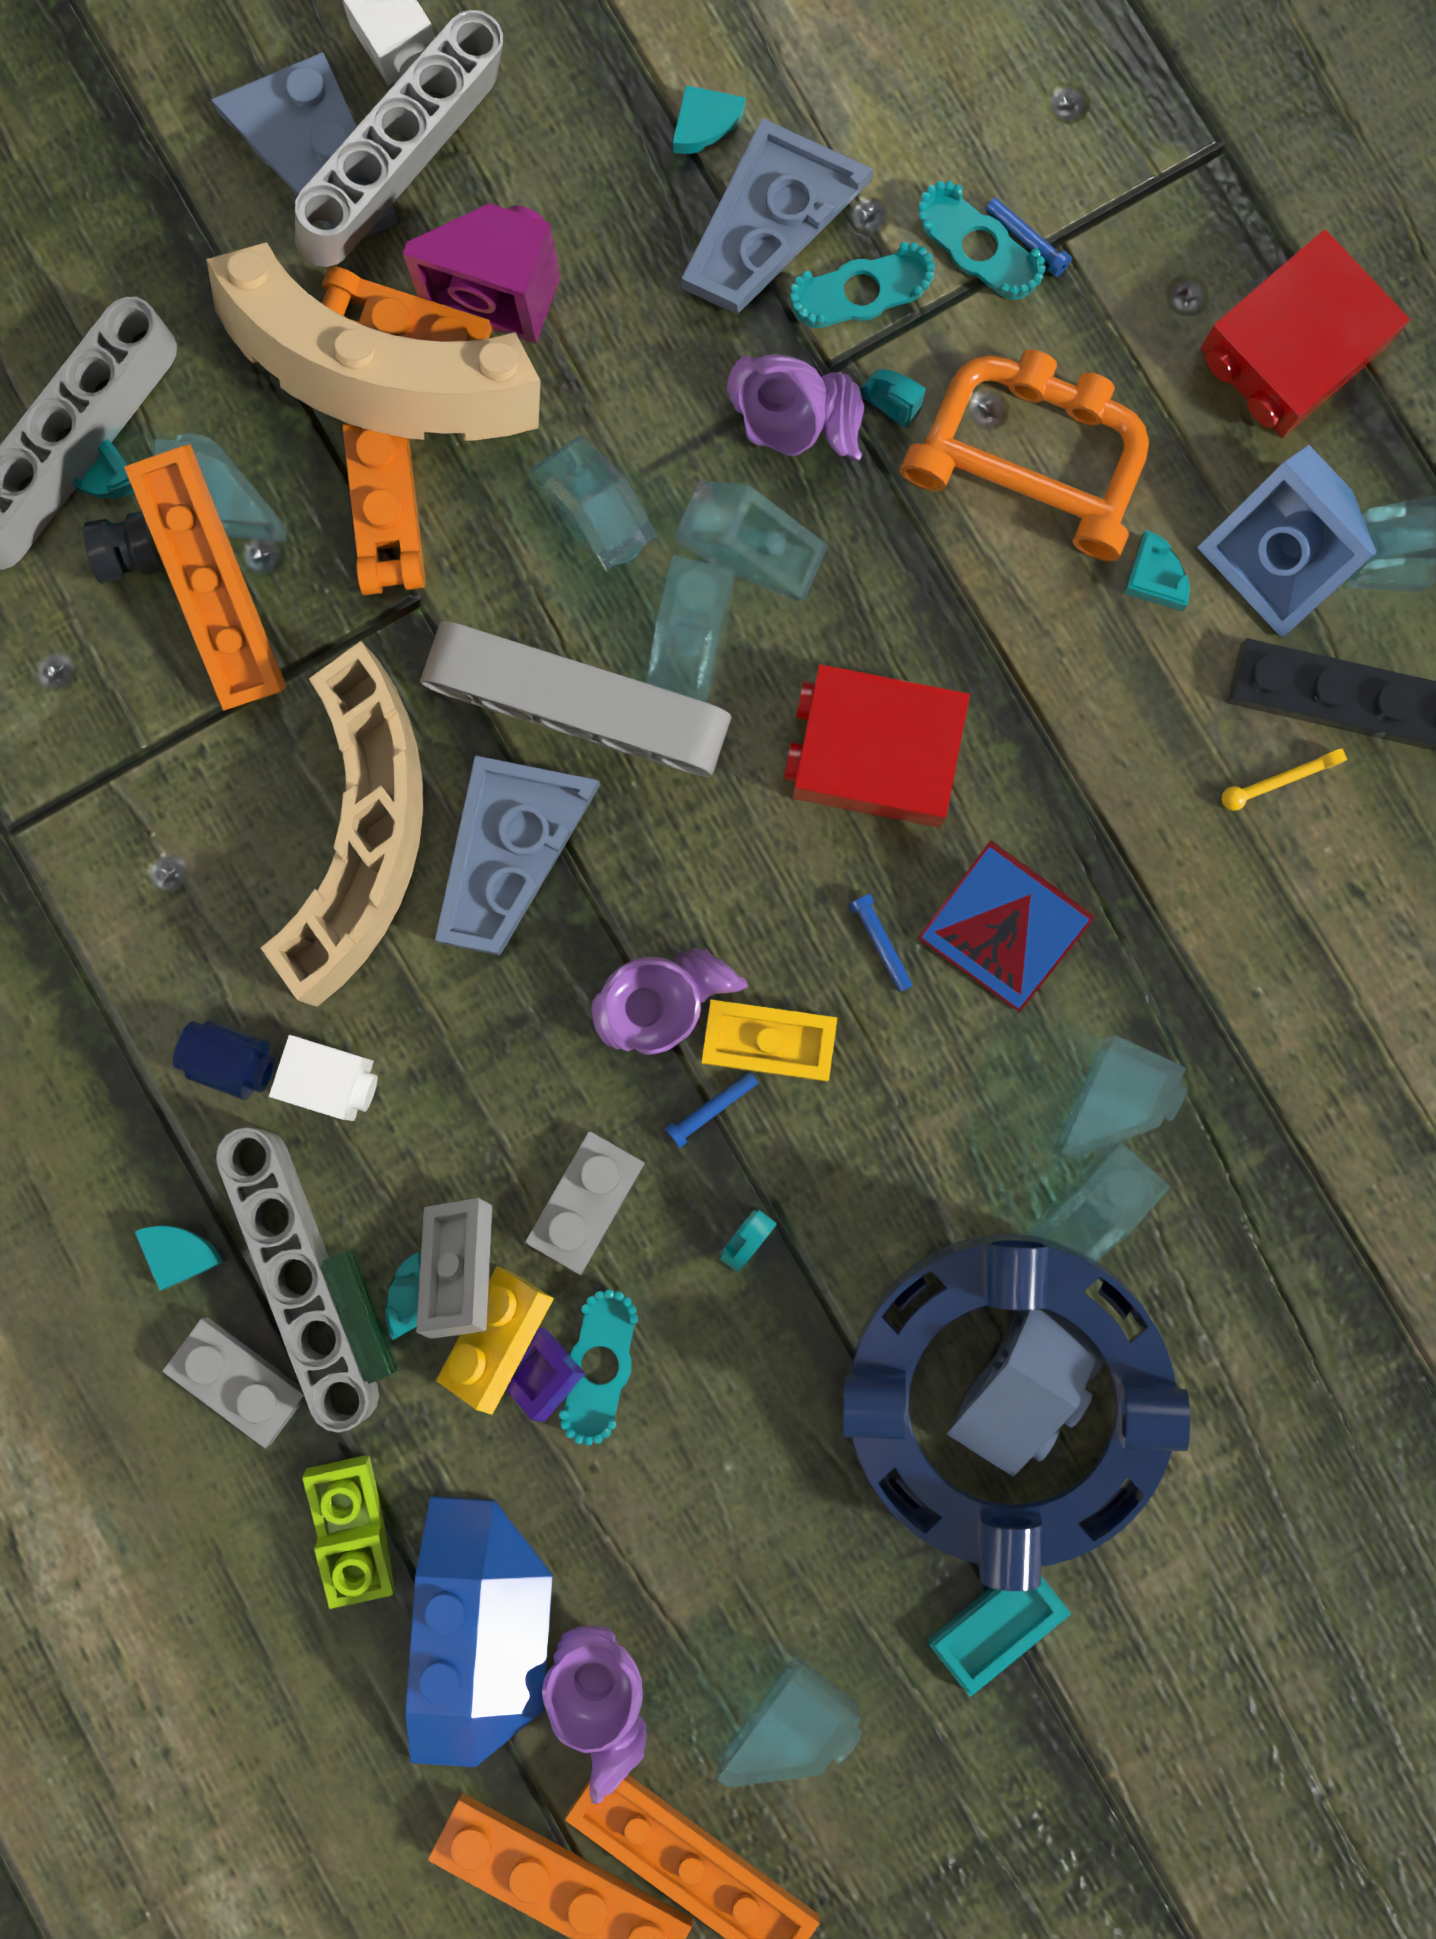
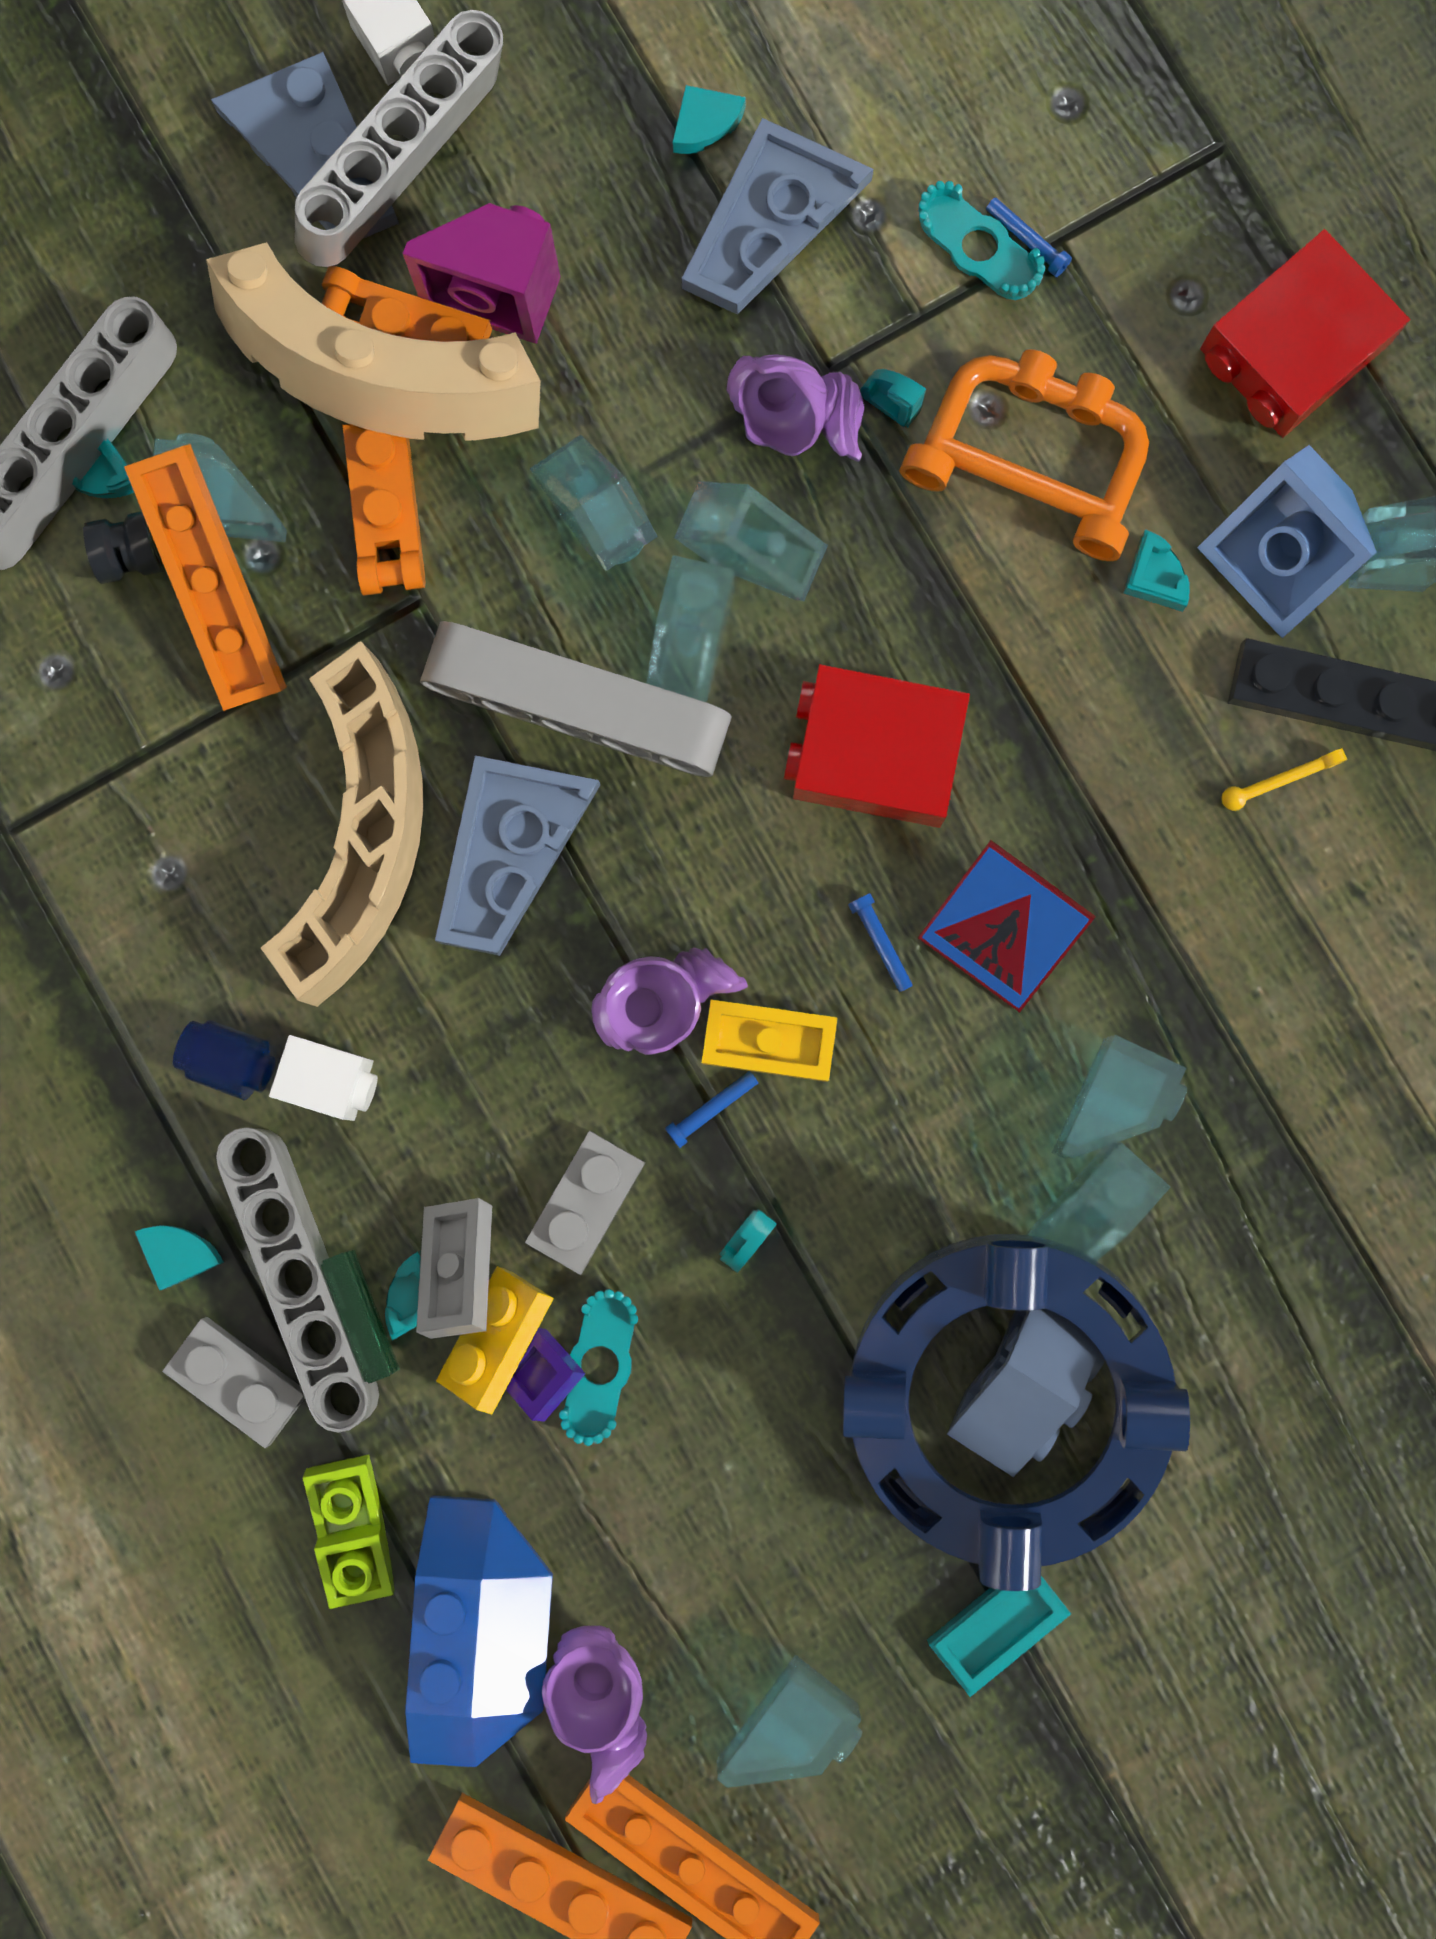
(900, 280): teal piece -> none

